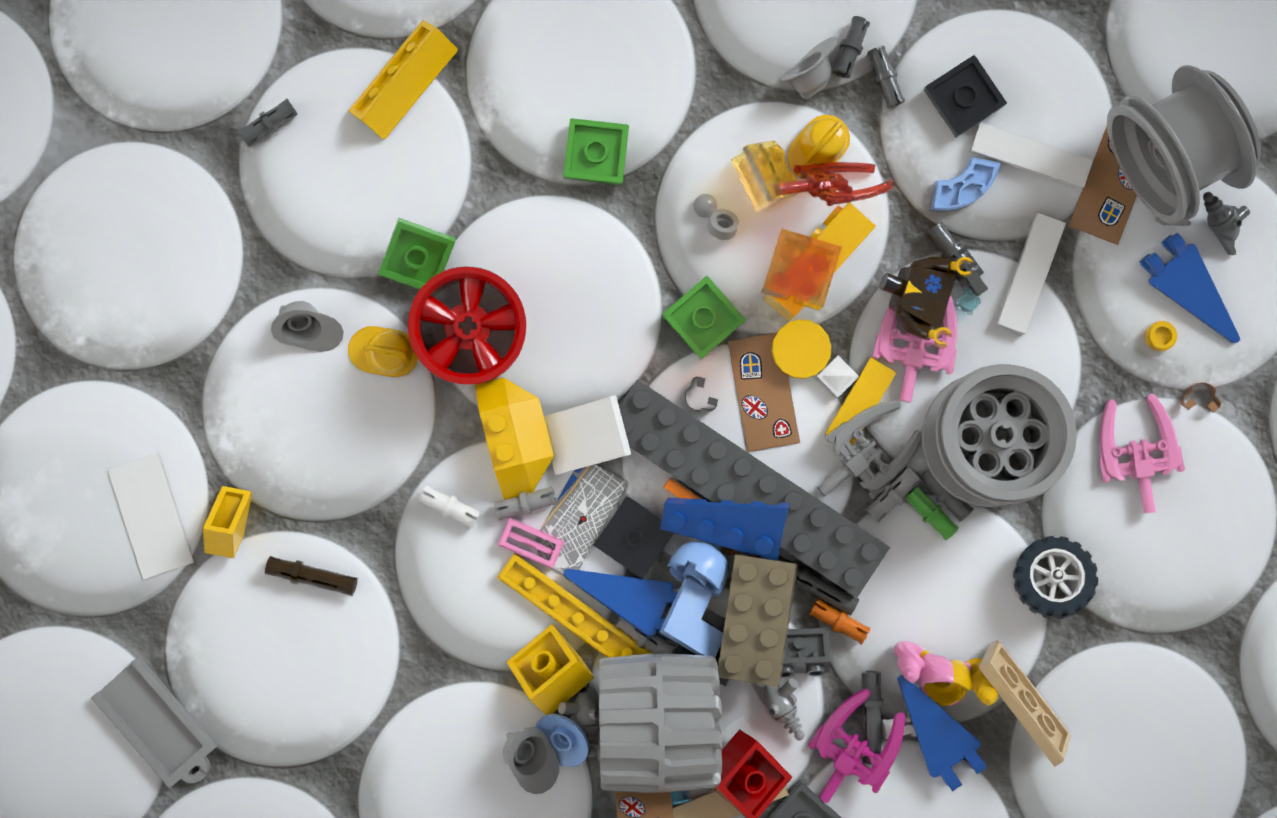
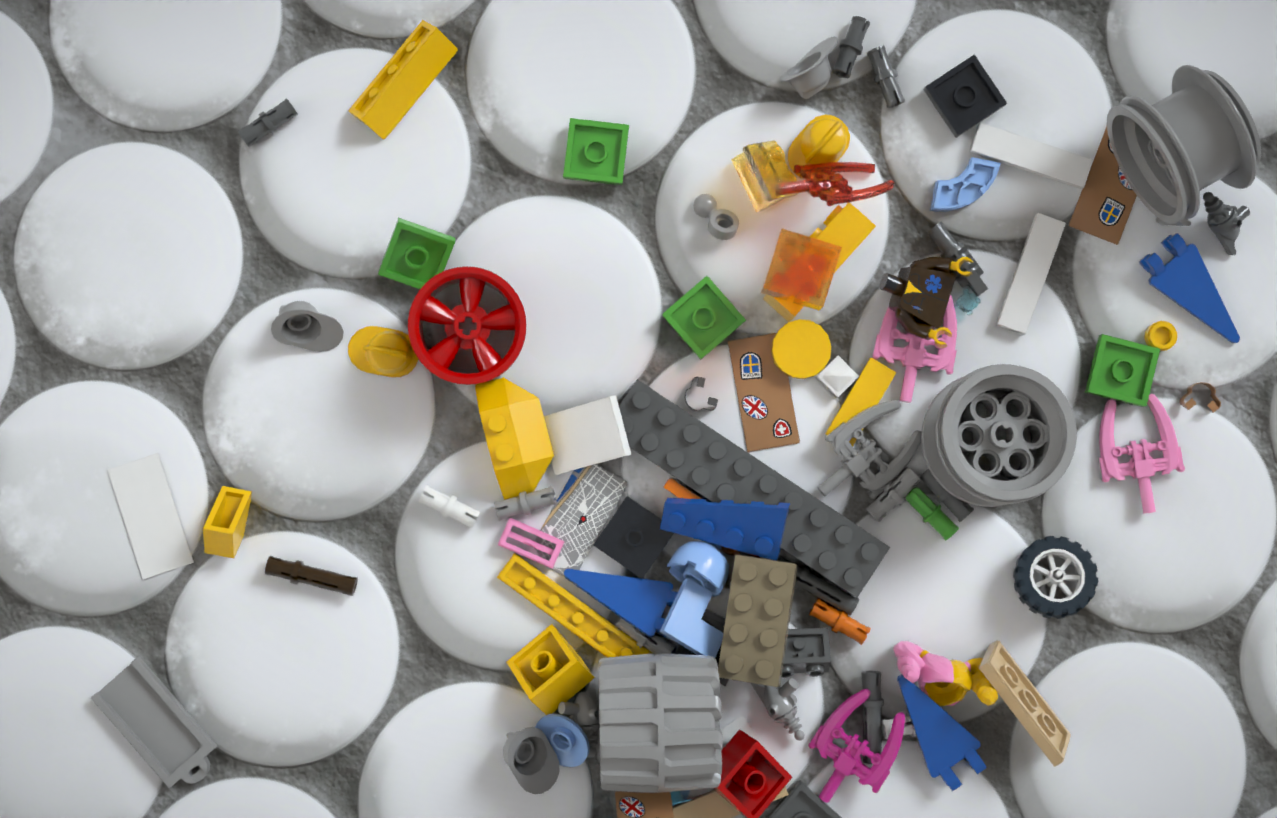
(1122, 370): none -> bright green plate

